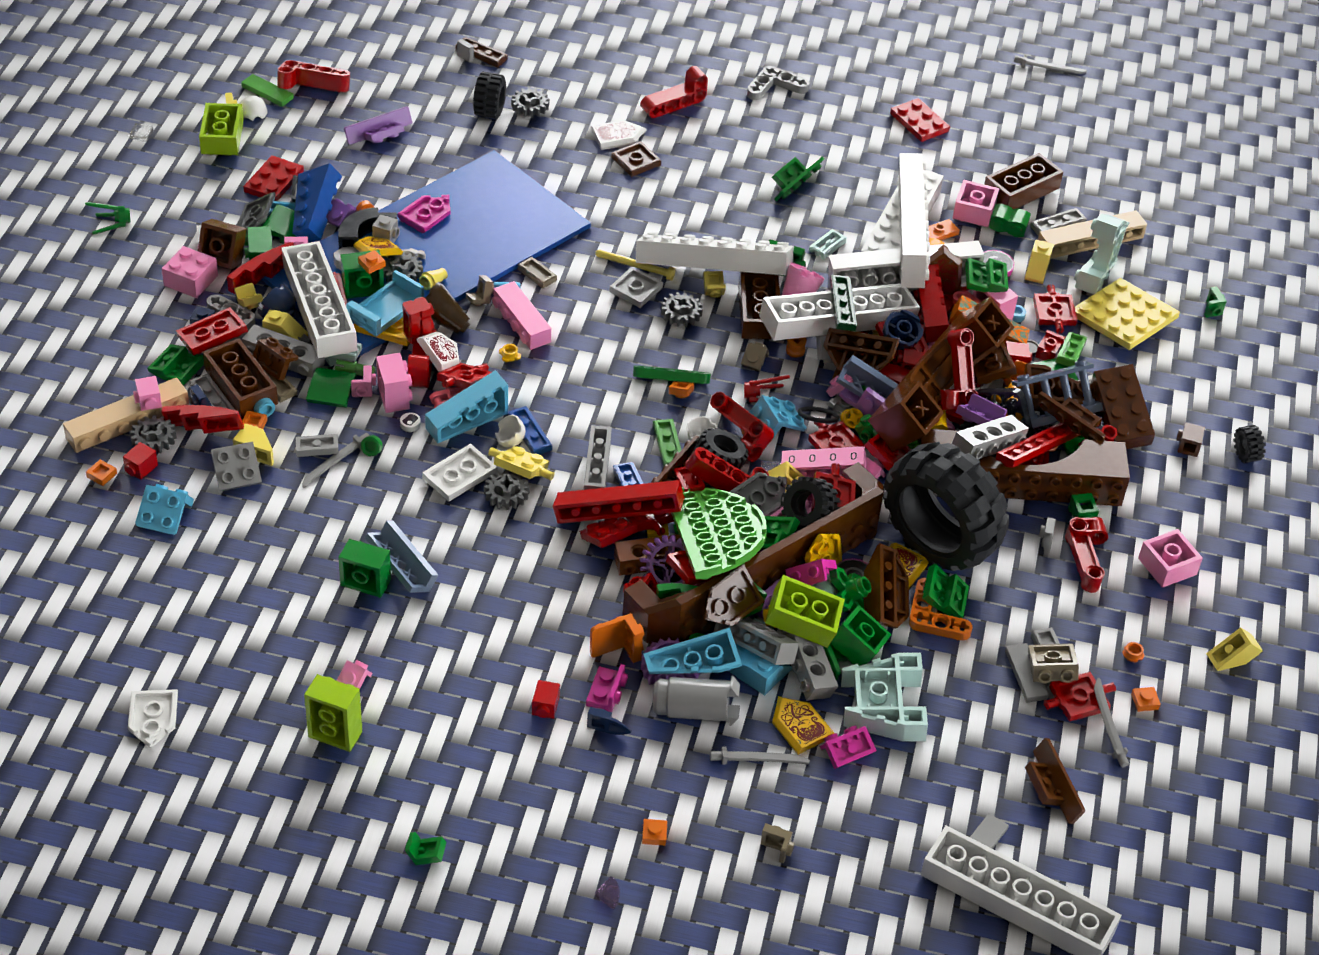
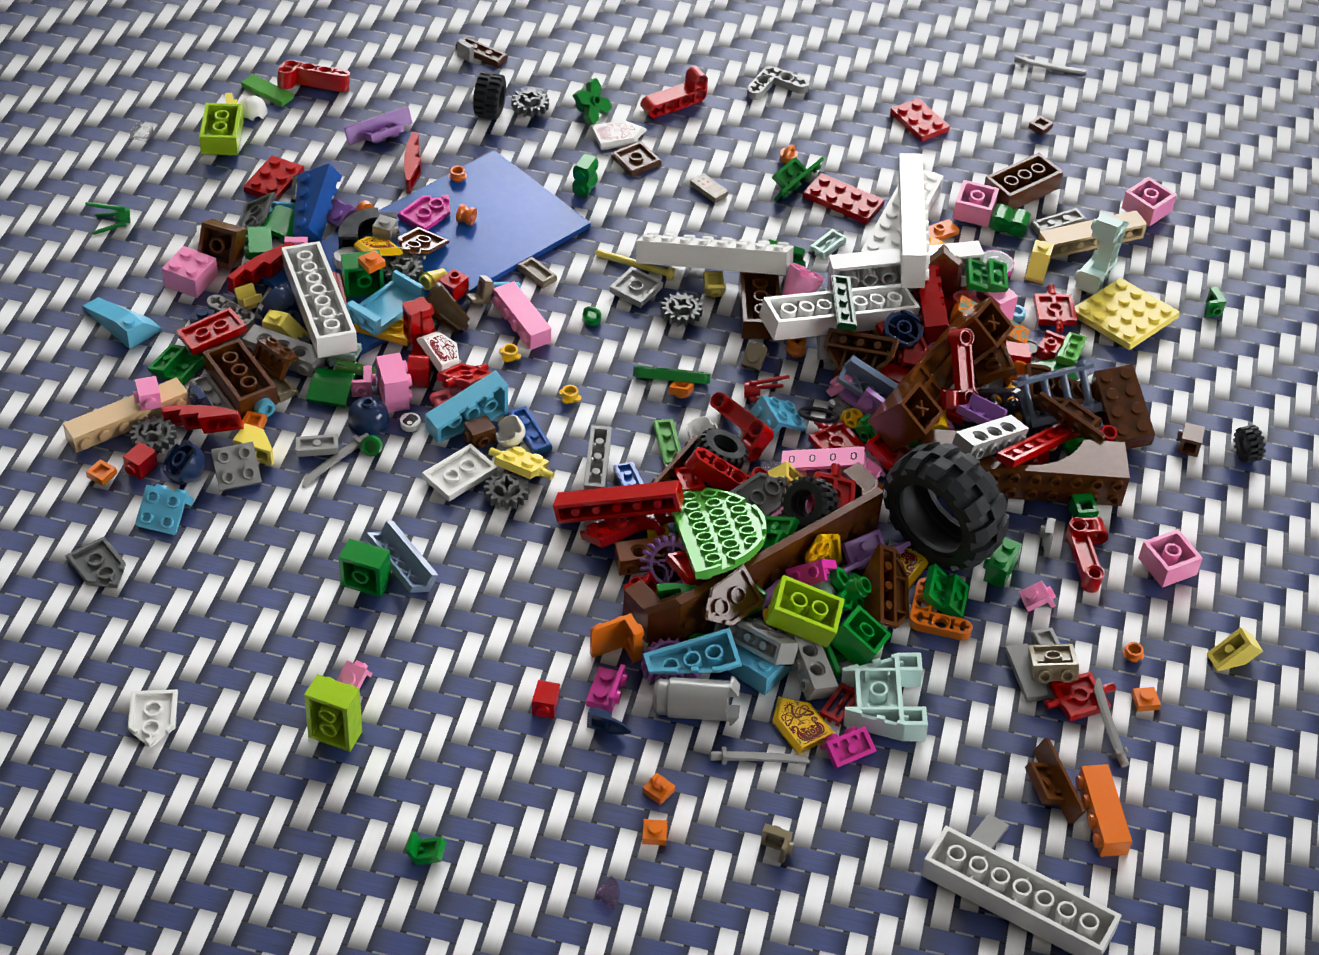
(98, 563): none -> dark grey tile
(121, 322): none -> medium azure wedge
(184, 462): none -> dark blue cylinder
(368, 416): none -> dark blue cylinder
(412, 162): none -> slope
(420, 242): none -> reddish brown tile
(456, 283): none -> red brick
(457, 174): none -> orange plate
(466, 215): none -> orange wheel
(479, 432): none -> reddish brown brick
(569, 394): none -> yellow plate
(585, 175): none -> green brick
(590, 102): none -> green plant
(591, 316): none -> green tile
(658, 788): none -> orange tile
(709, 188): none -> tile
(788, 154): none -> orange tile
(832, 716): none -> red tile
(843, 198): none -> plate
(860, 549): none -> medium lavender bracket
(1002, 563): none -> green brick
(1037, 595): none -> bright pink bracket
(1040, 125): none -> plate
(1103, 810): none -> orange brick
(1149, 200): none -> bright pink brick

